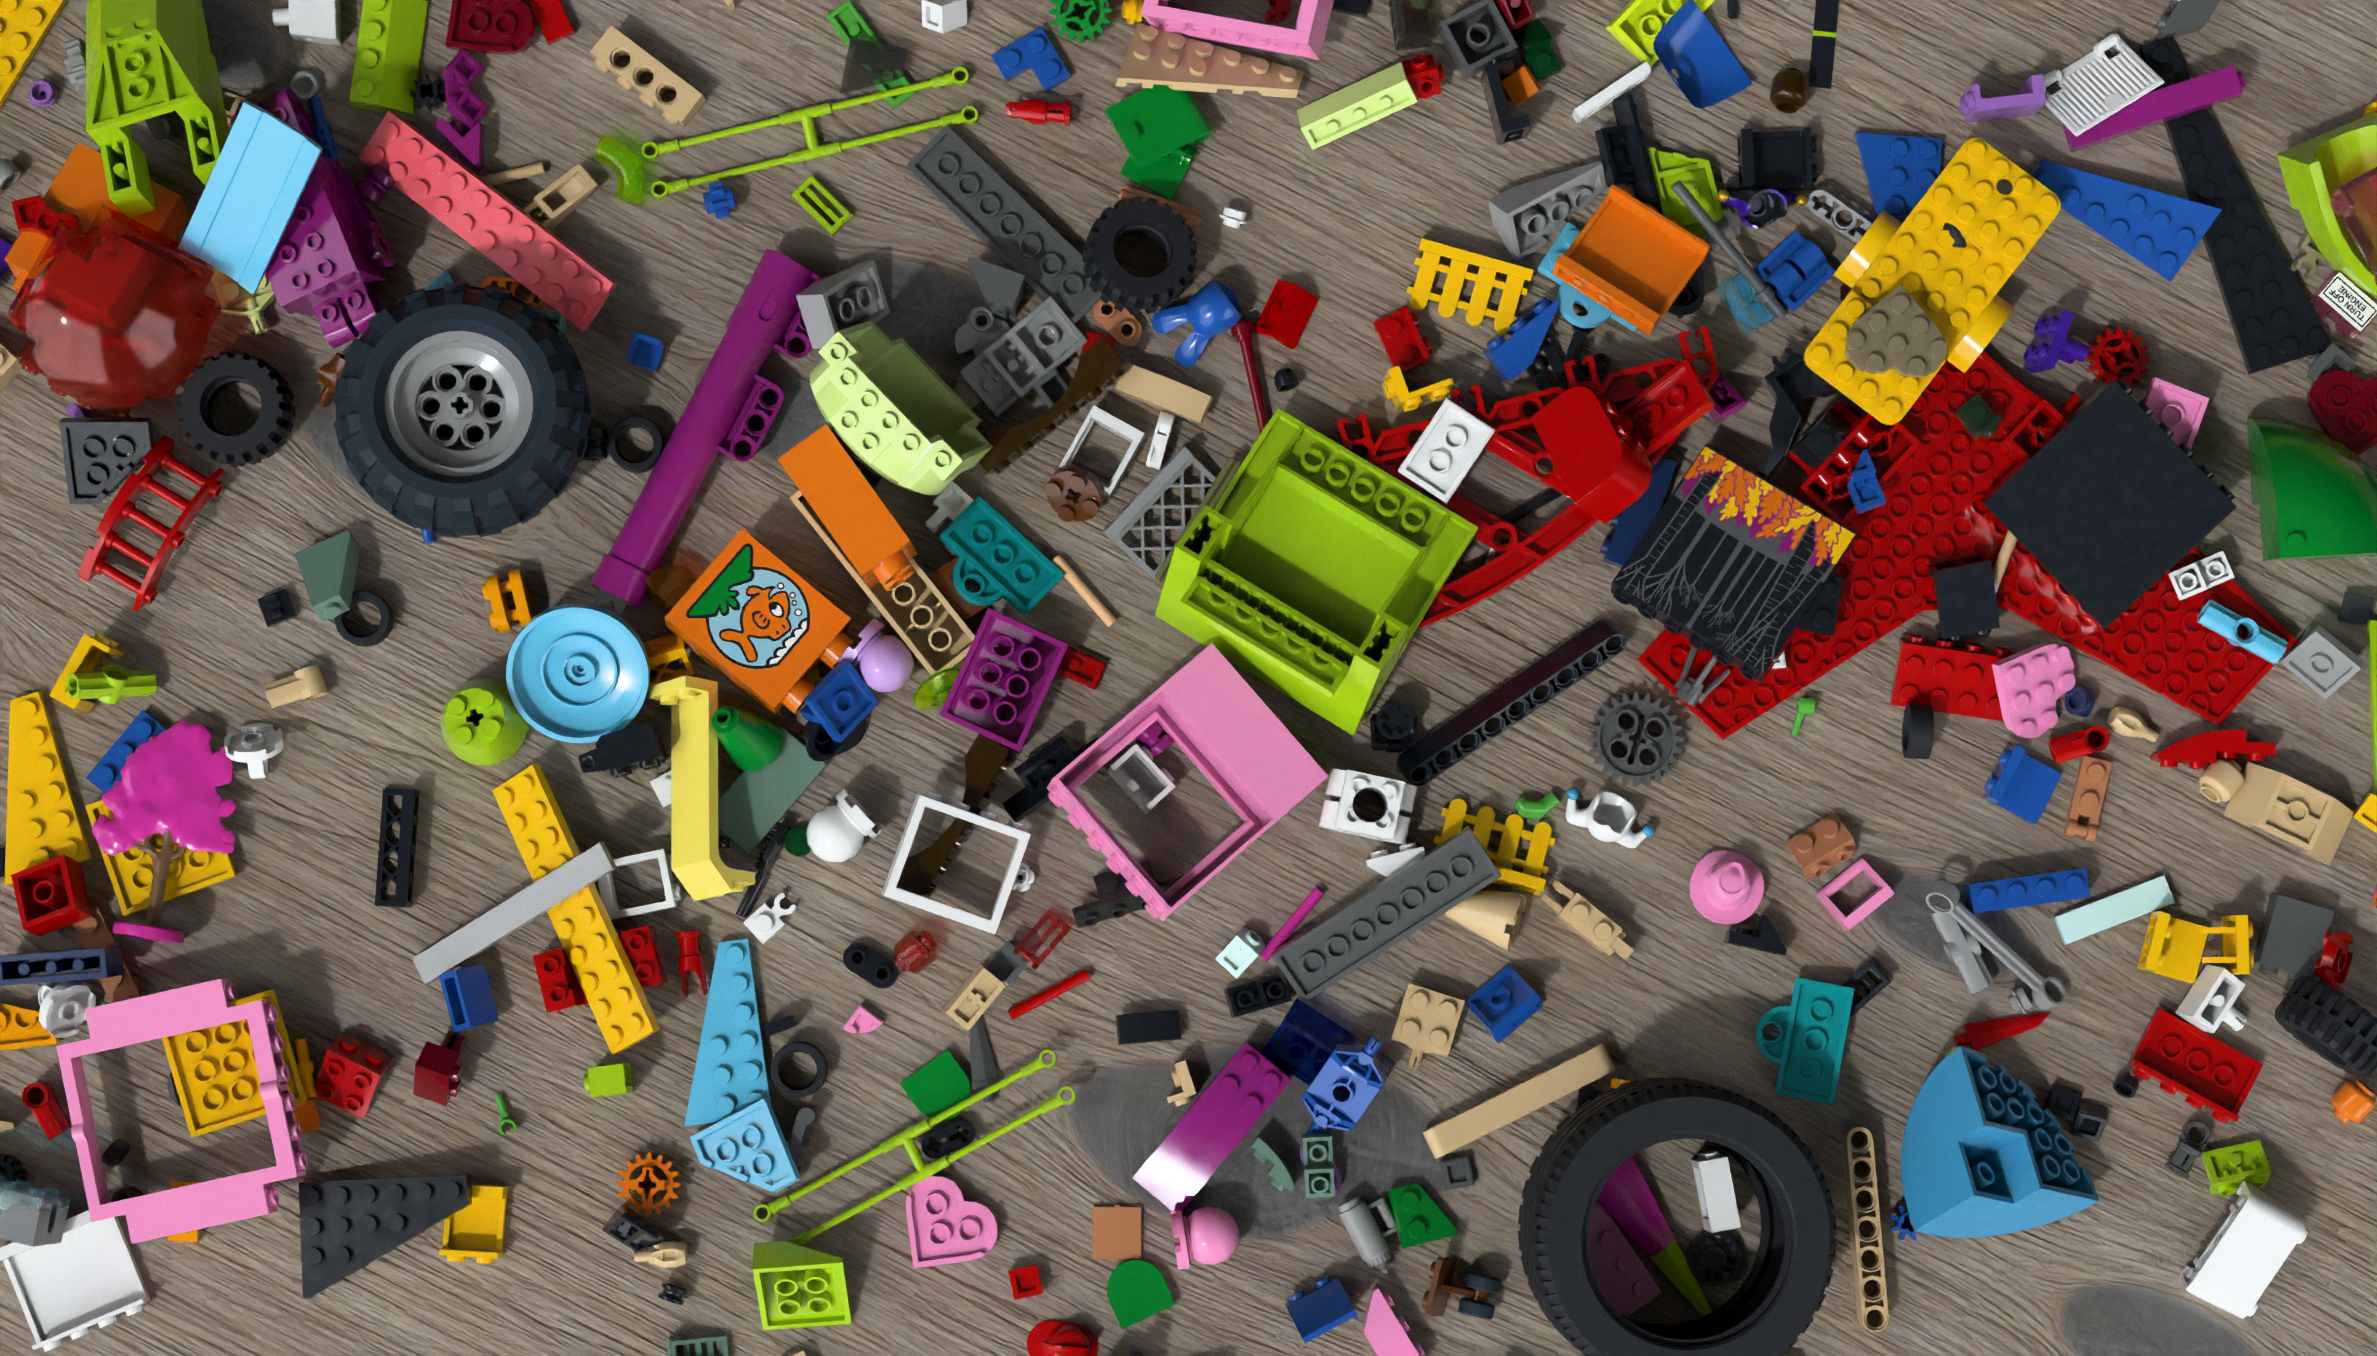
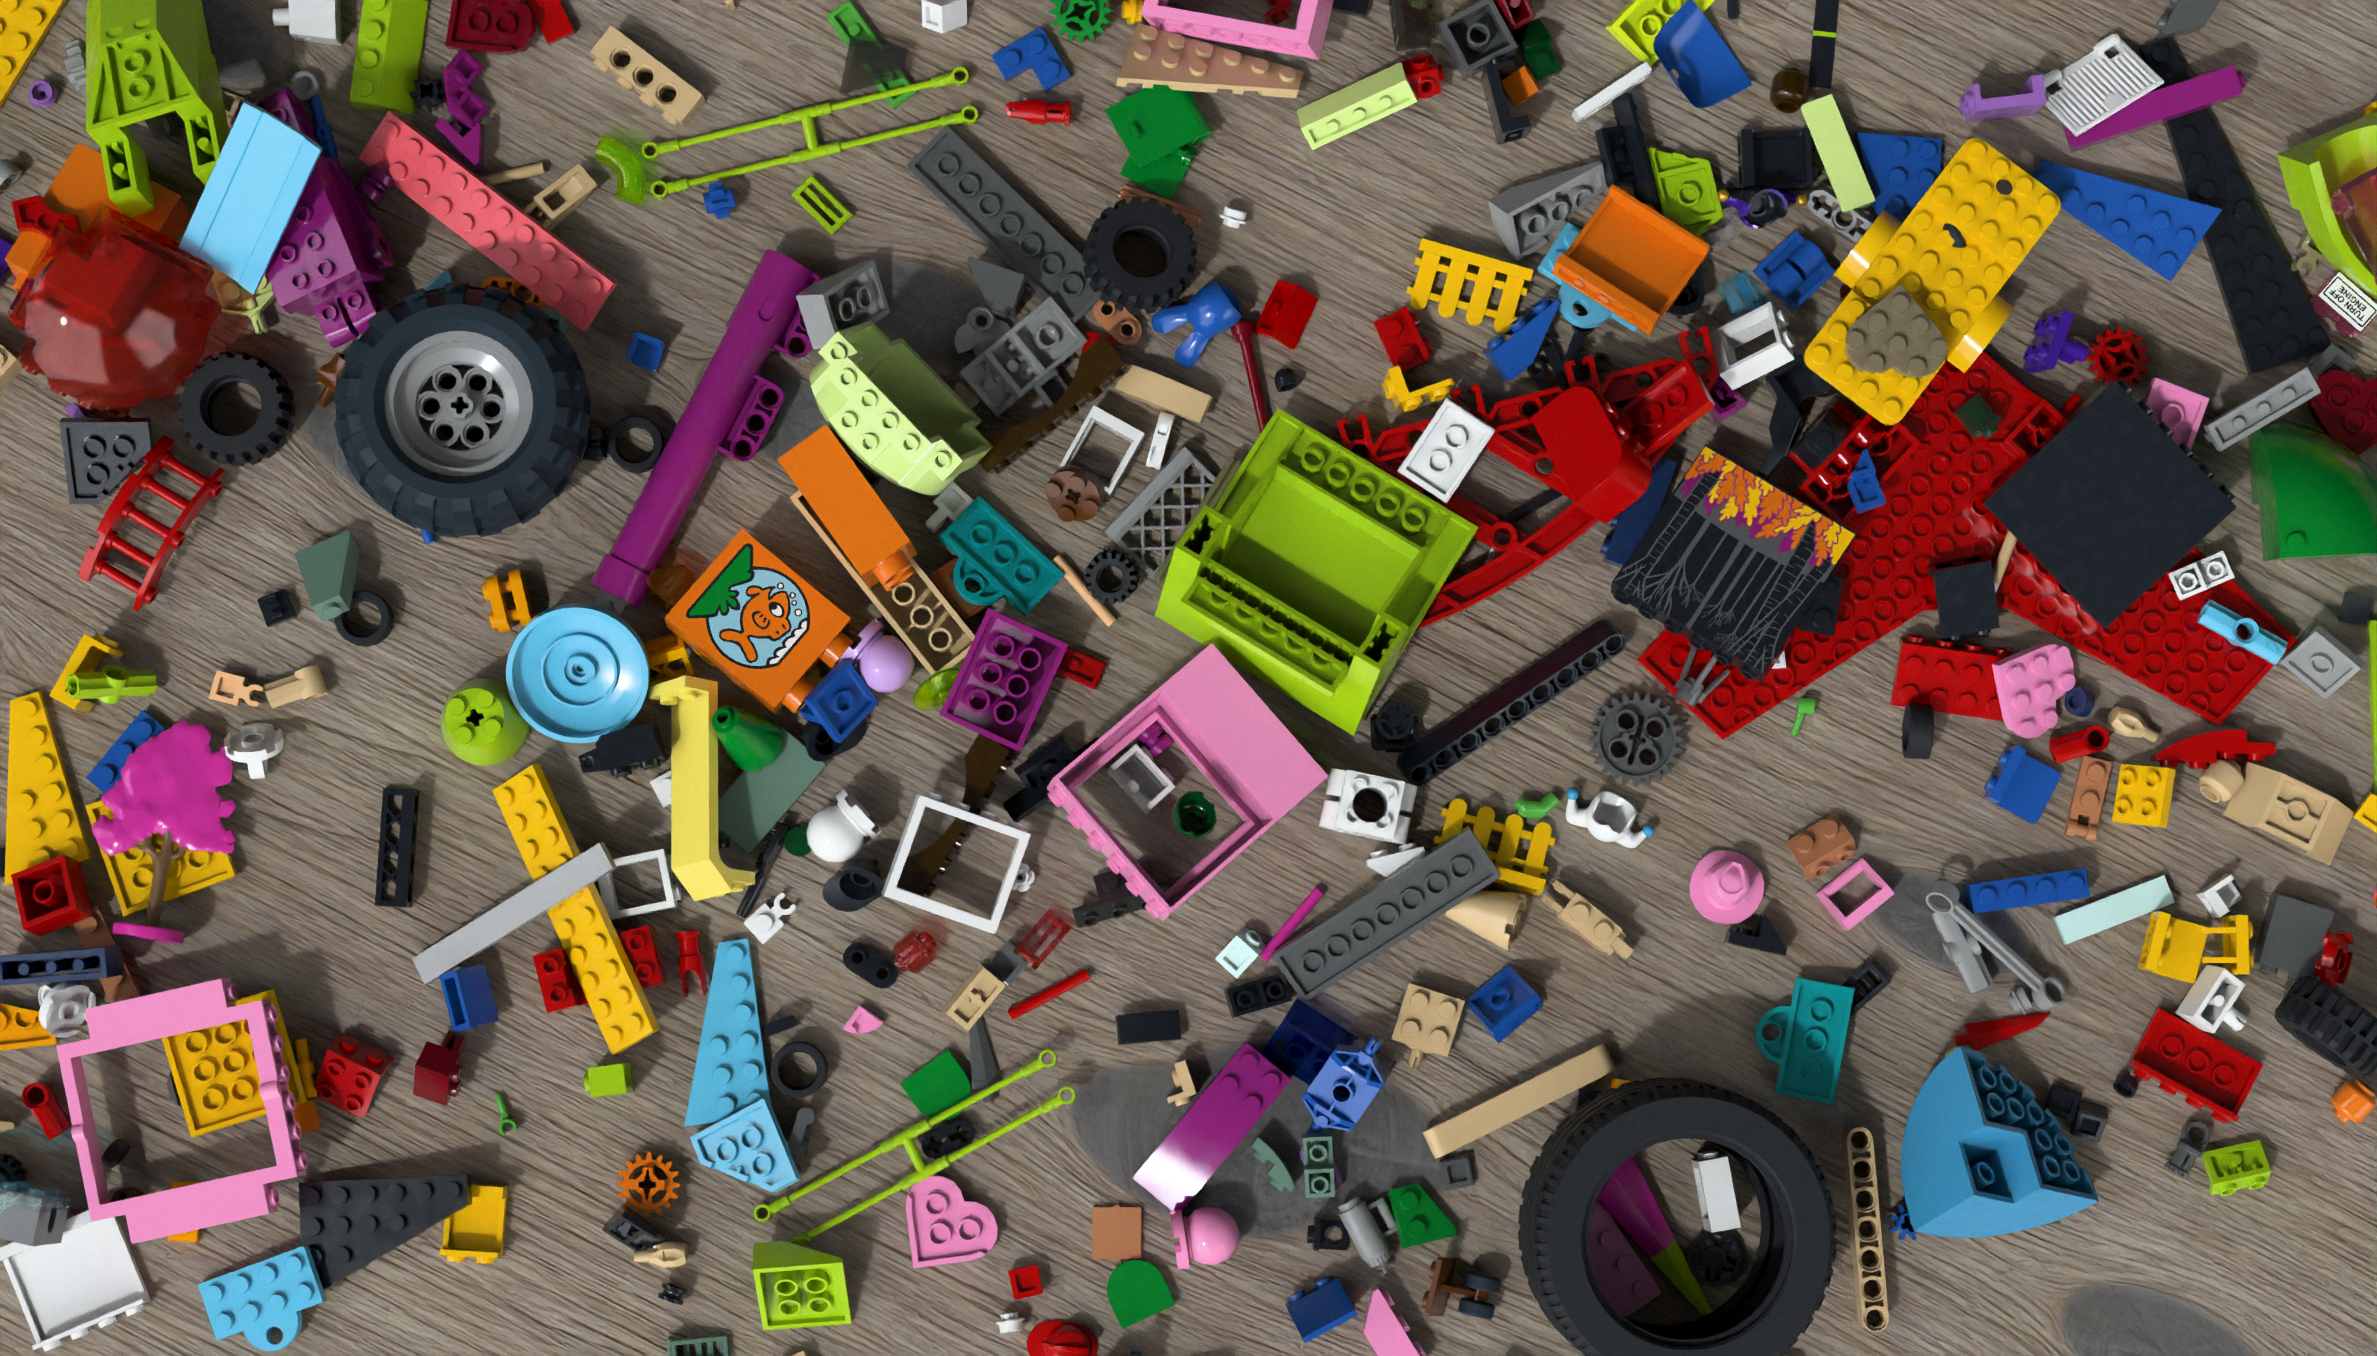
(231, 689): none -> light nougat plate
(264, 1298): none -> medium azure plate
(854, 886): none -> black piece
(1010, 1323): none -> white plate
(1107, 593): none -> black tyre
(1194, 815): none -> dark green hair
(1316, 1235): none -> black bracket
(1743, 330): none -> white window
(1763, 291): dark grey bar -> none
(1837, 153): none -> yellowish green panel
(2143, 795): none -> yellow plate
(2219, 896): none -> white panel
(2245, 1252): white windscreen -> none
(2259, 410): none -> light grey fence

